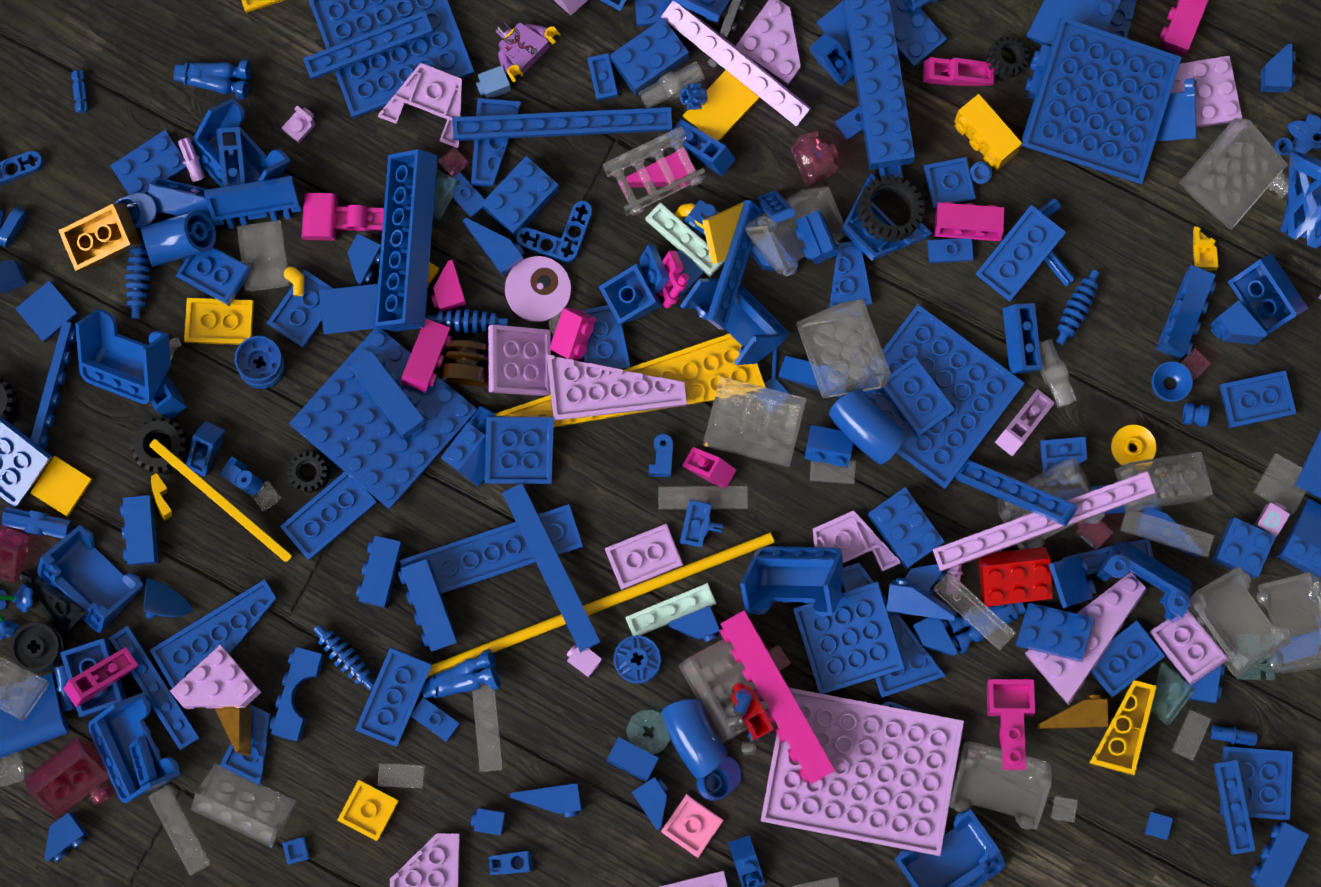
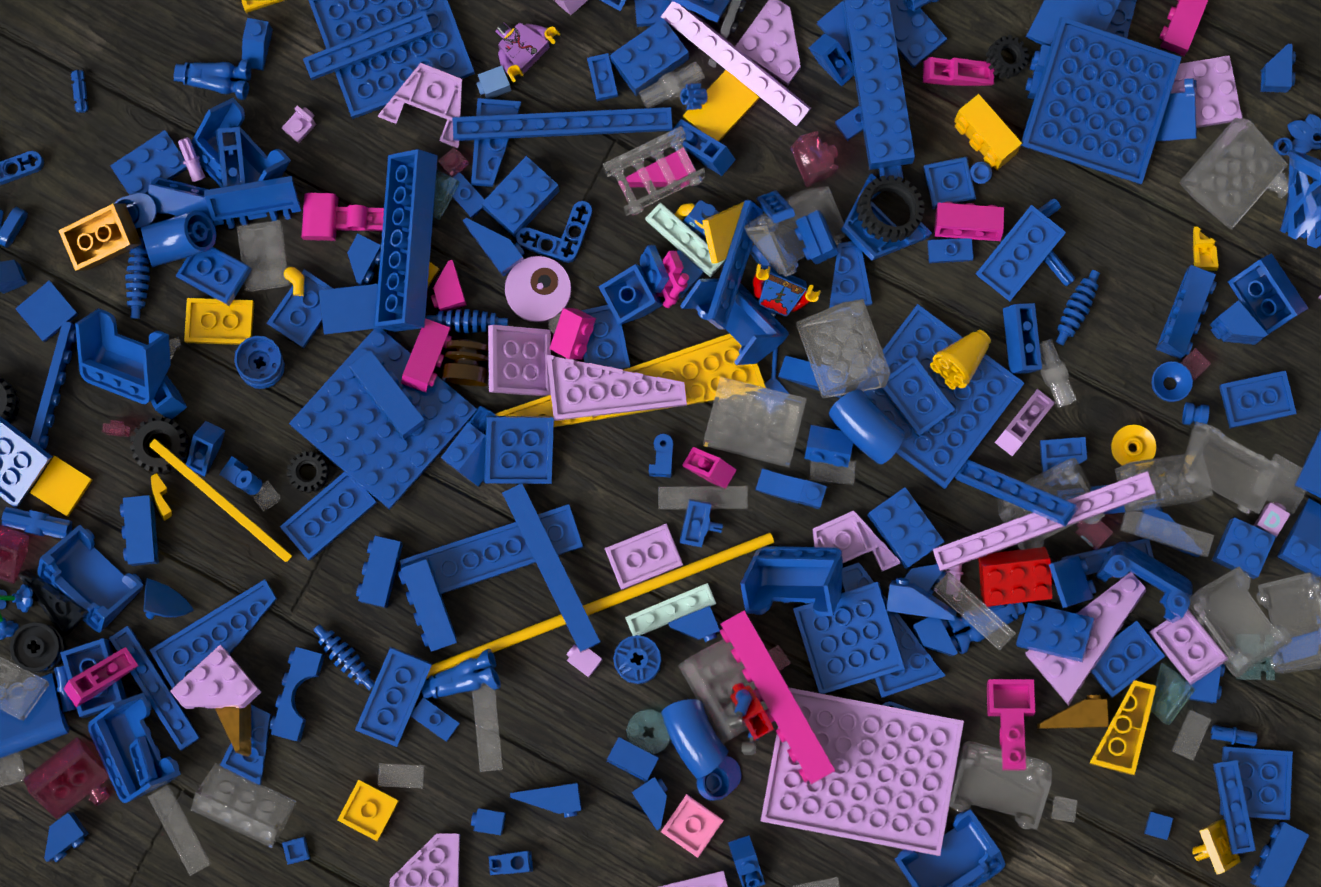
(116, 428): none -> clear pink plate
(256, 42): none -> blue slope
(780, 292): none -> torso
(791, 488): none -> blue slope
(961, 359): none -> yellow cone
(1216, 847): none -> yellow tile
(1229, 468): none -> clear windscreen

